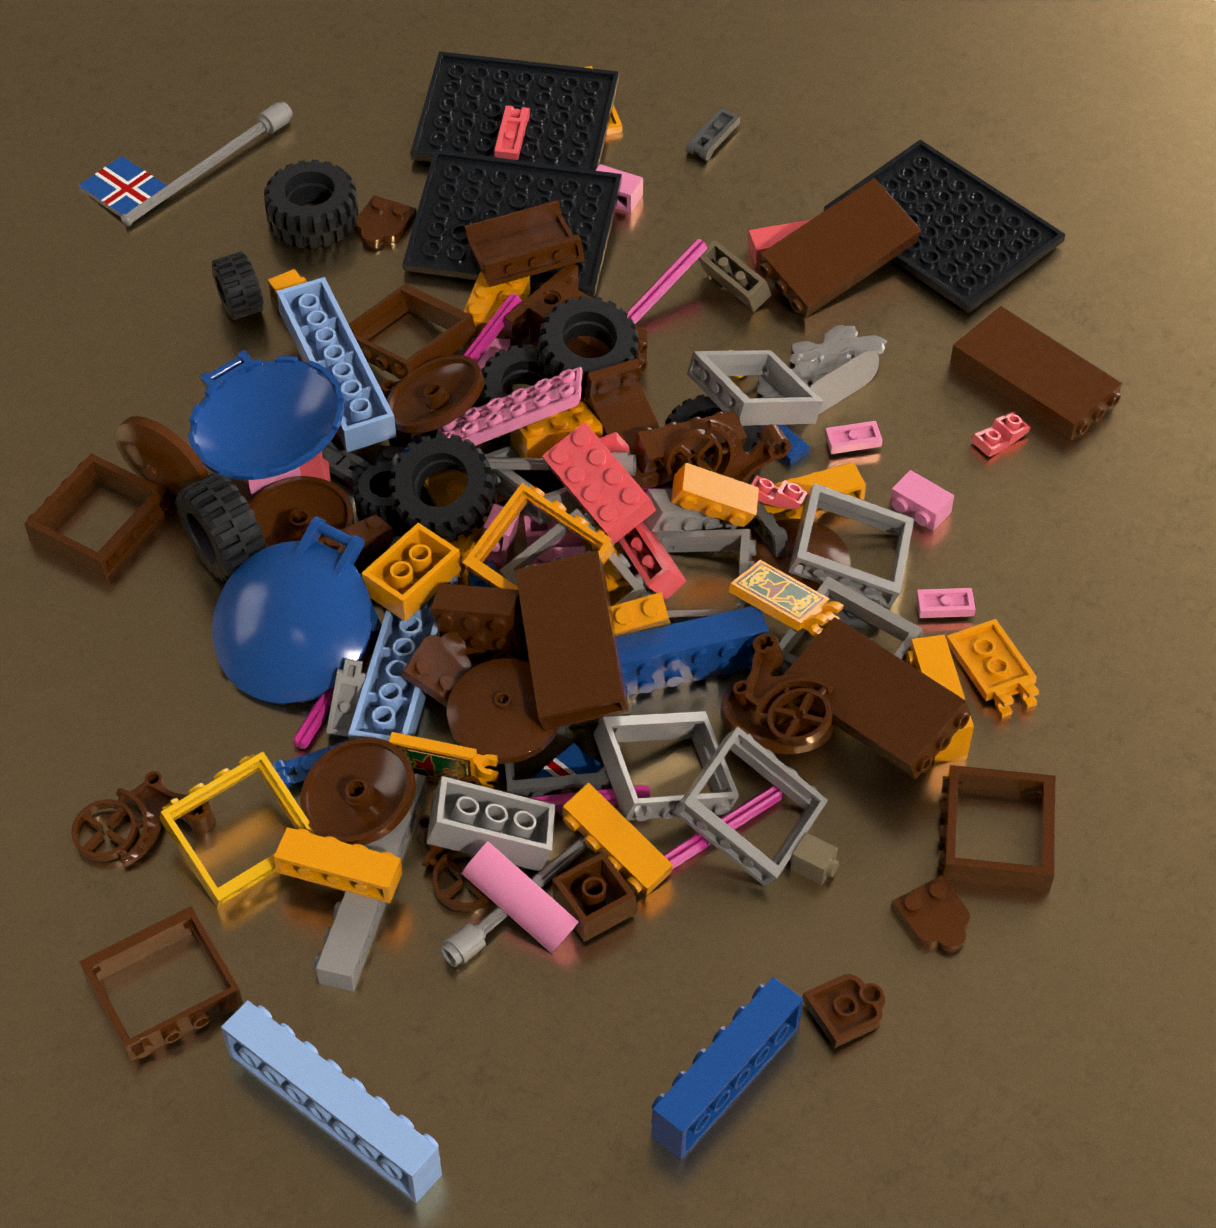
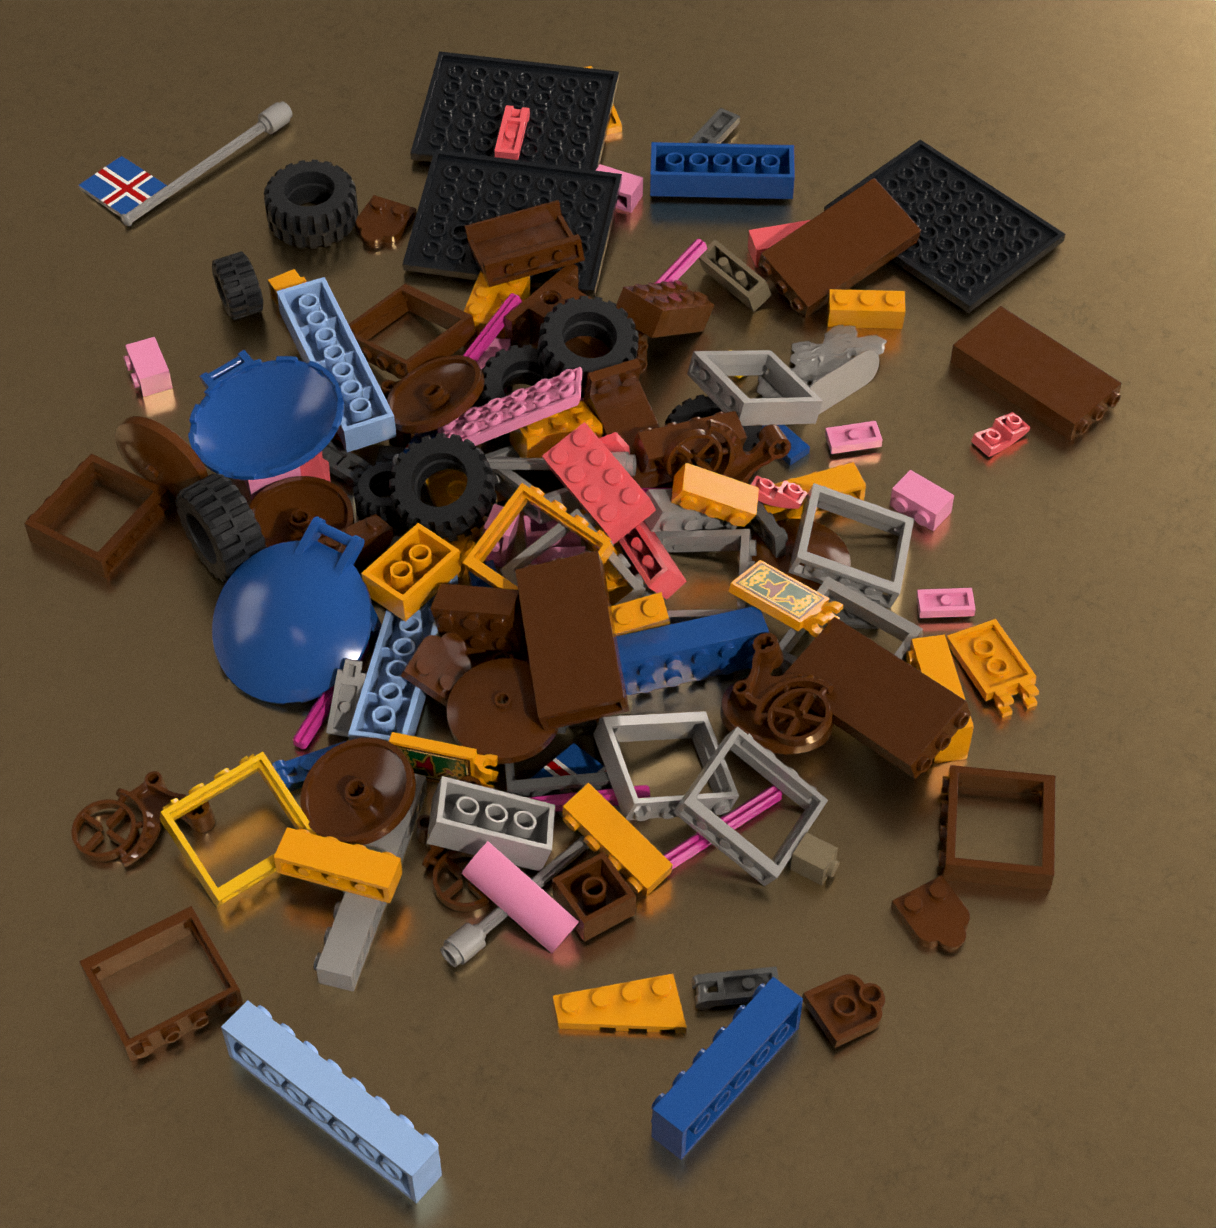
(148, 367): none -> bright pink brick
(634, 1004): none -> light orange wing
(665, 308): none -> reddish brown brick
(722, 170): none -> blue brick
(732, 986): none -> dark grey plate
(866, 308): none -> light orange brick

